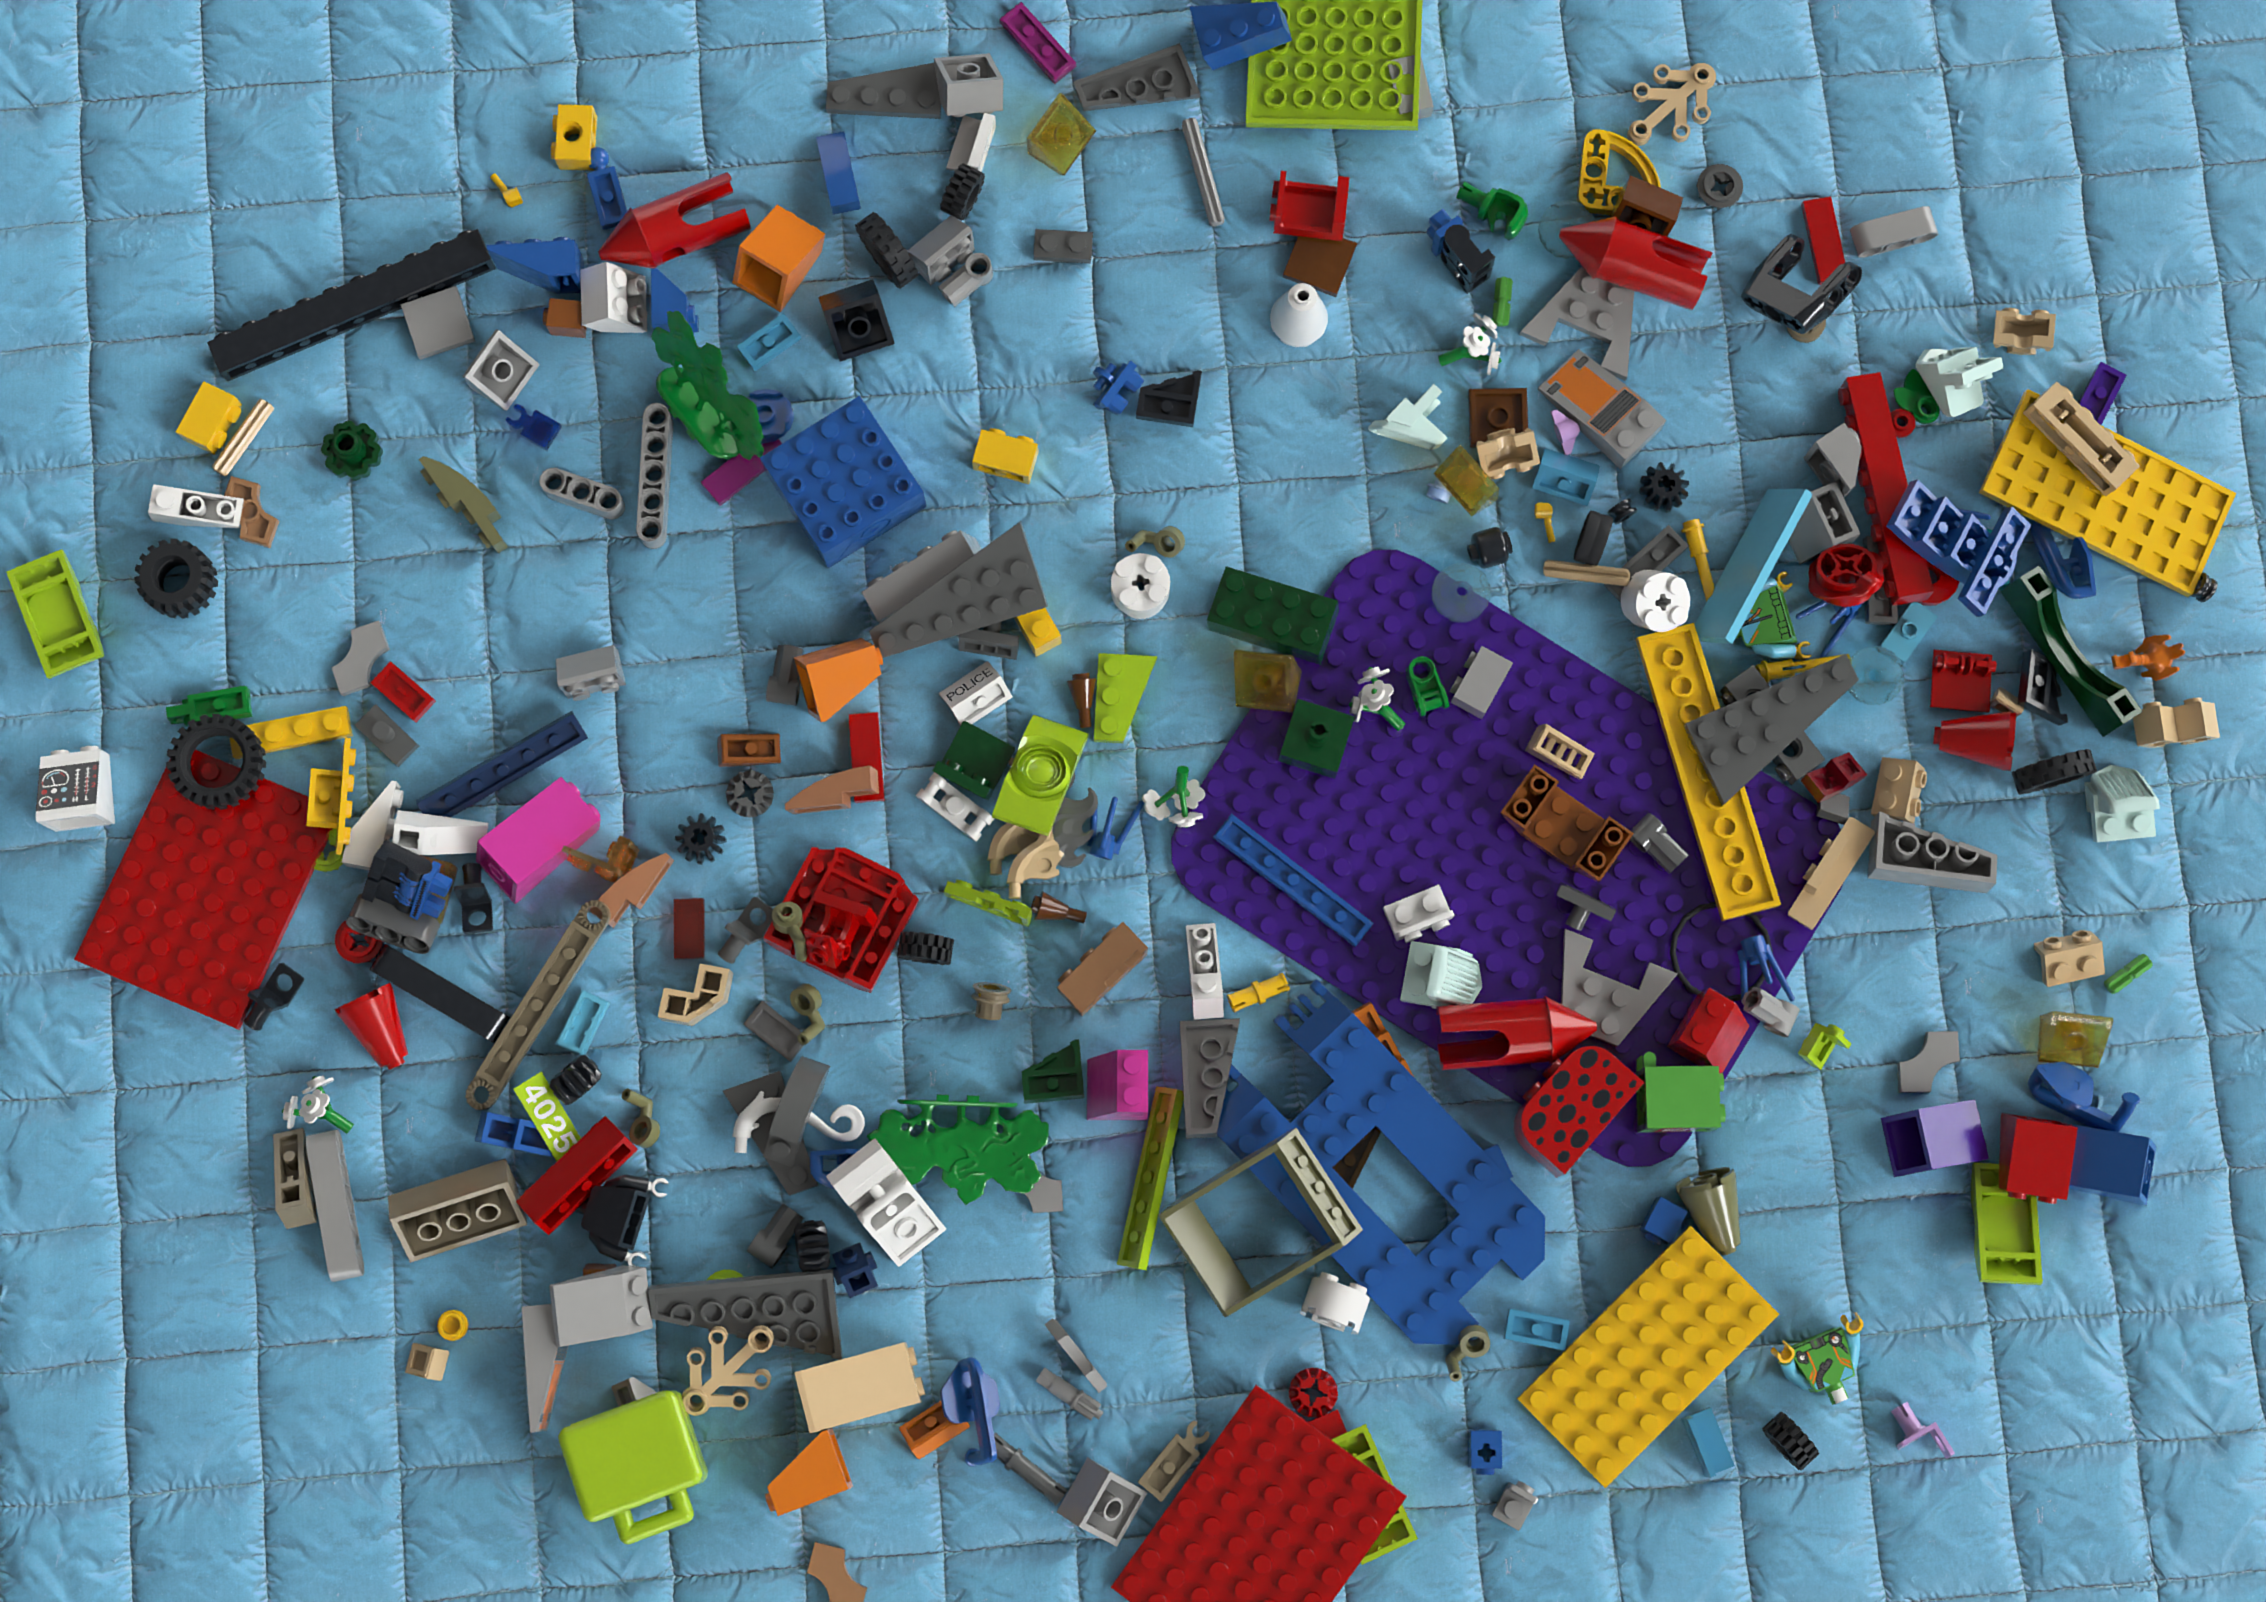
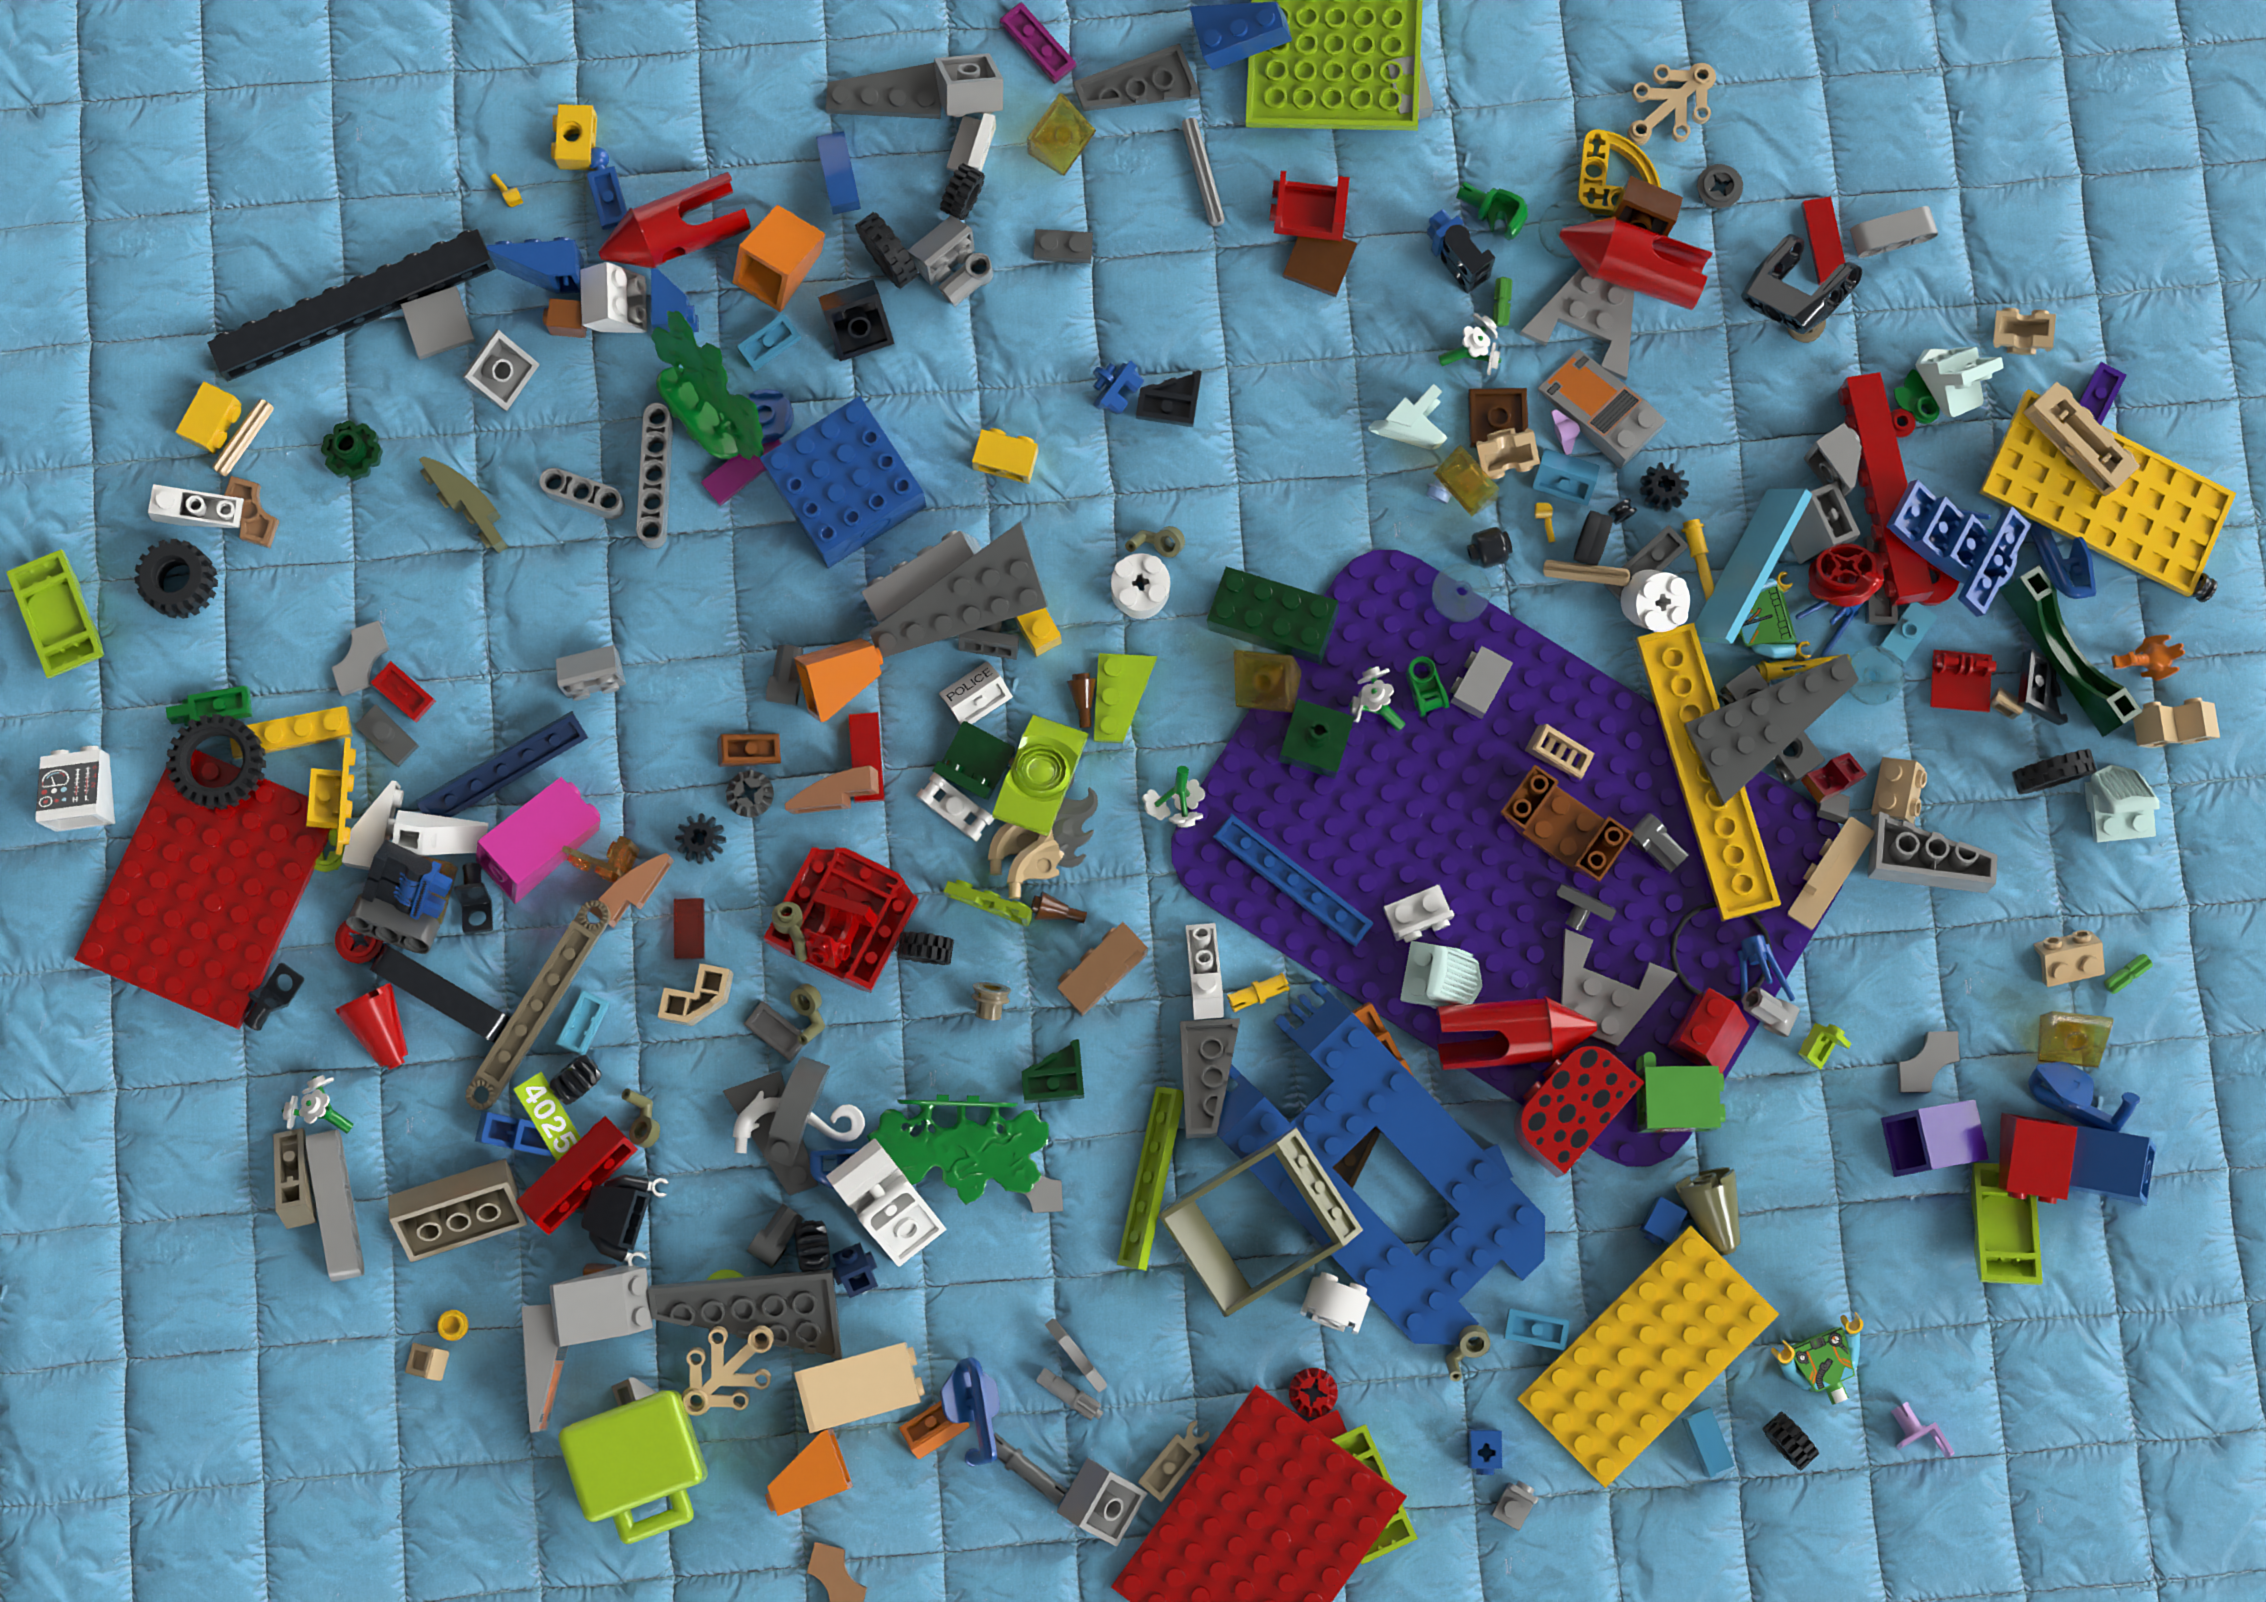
(536, 428): clear blue plate -> none
(745, 931): dark grey bracket -> none
(1104, 845): blue plant -> none
(1118, 1086): dark pink slope -> none
(1299, 316): white cone -> none
(1979, 738): red cone -> none

